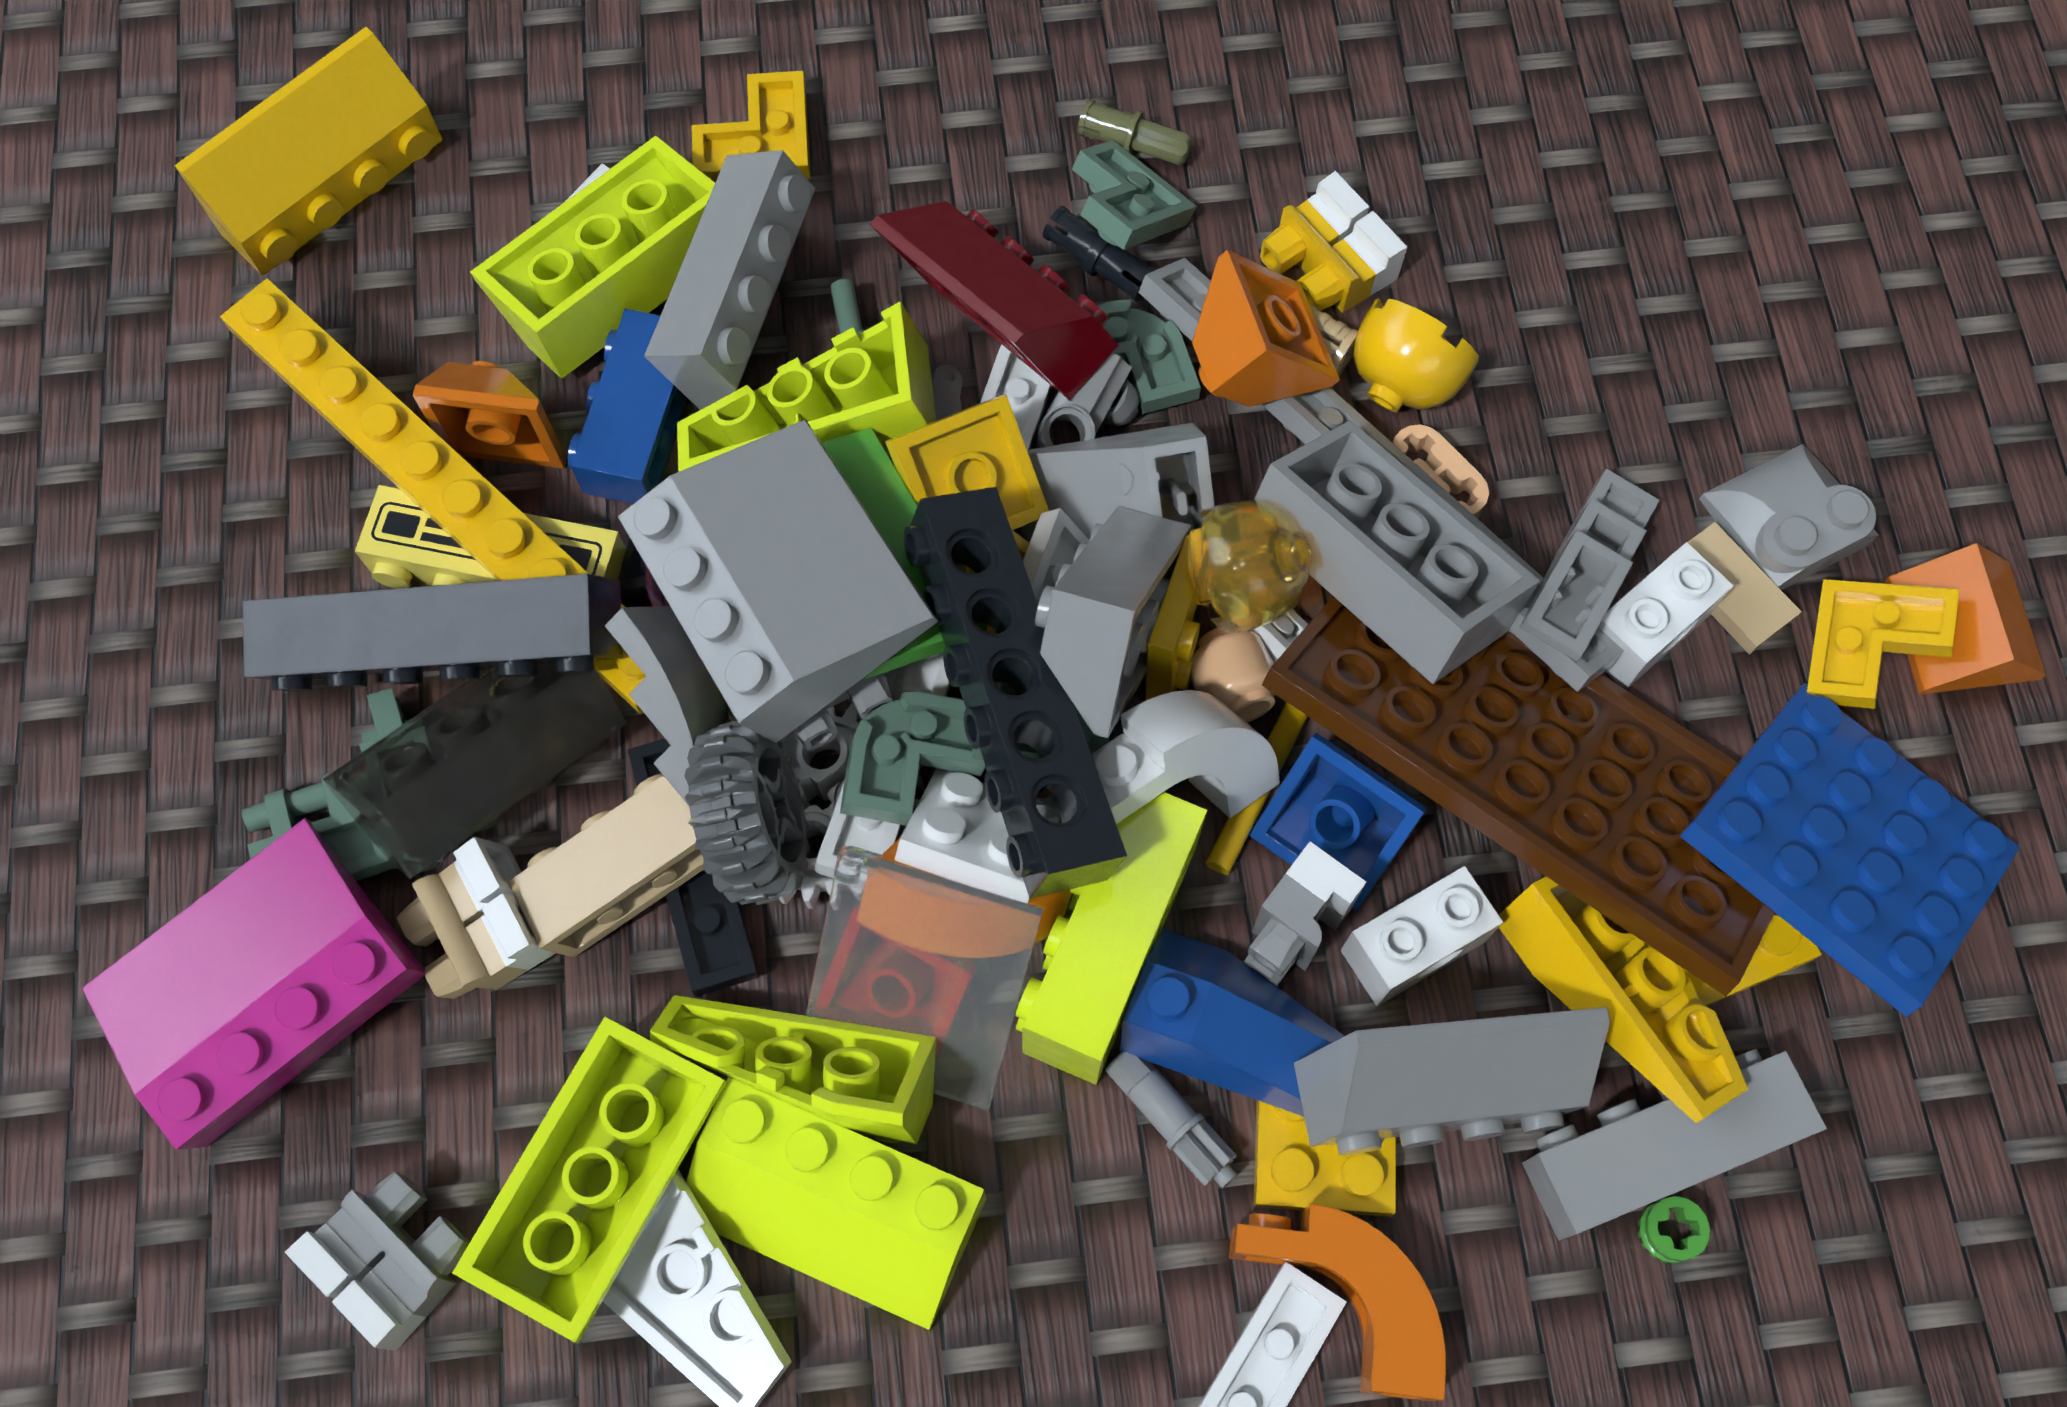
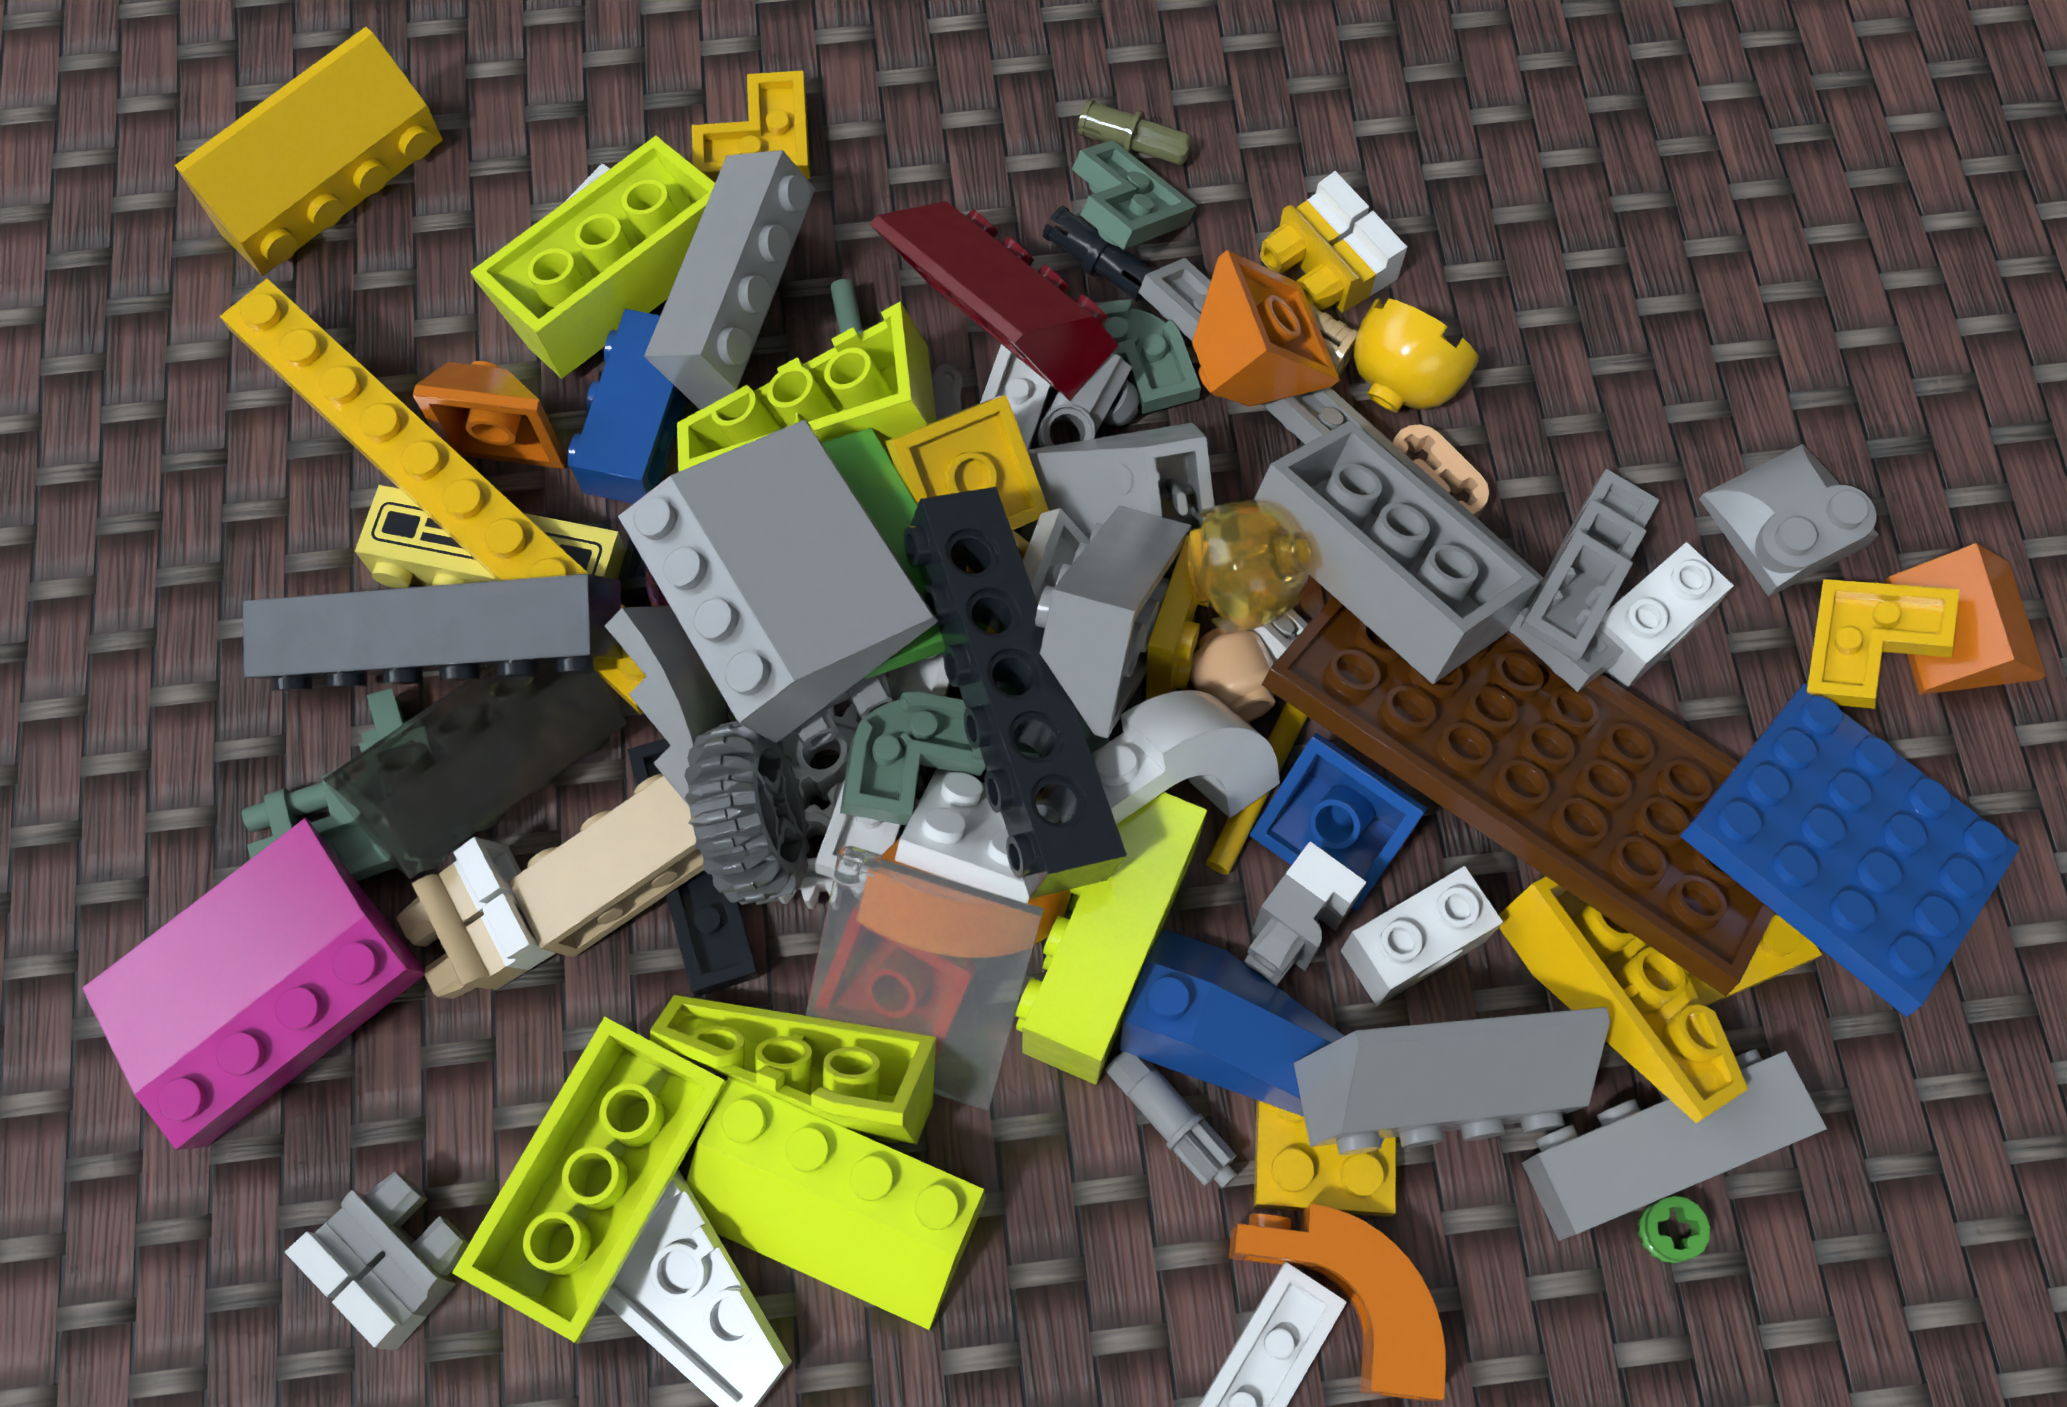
(1754, 605): tan tile -> none

